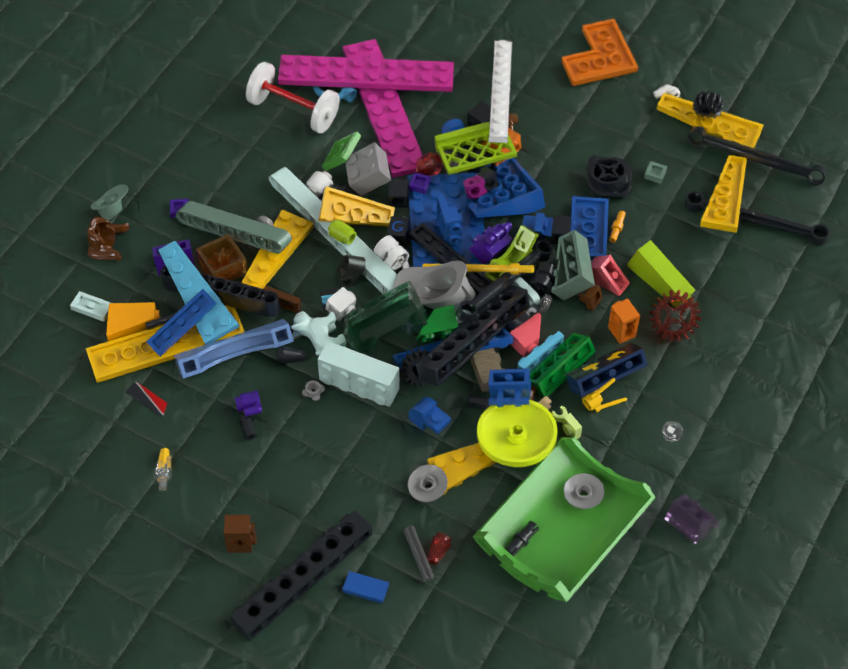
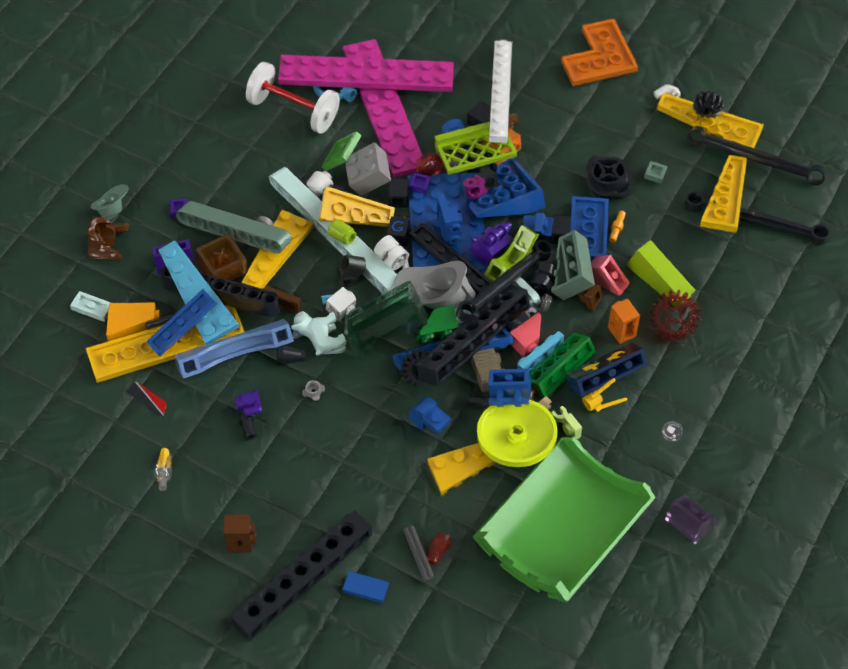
(358, 374): light aqua brick -> none
(424, 476): light grey dish -> none
(513, 268): yellow bar -> none
(522, 538): black pin -> none
(584, 484): light grey dish -> none

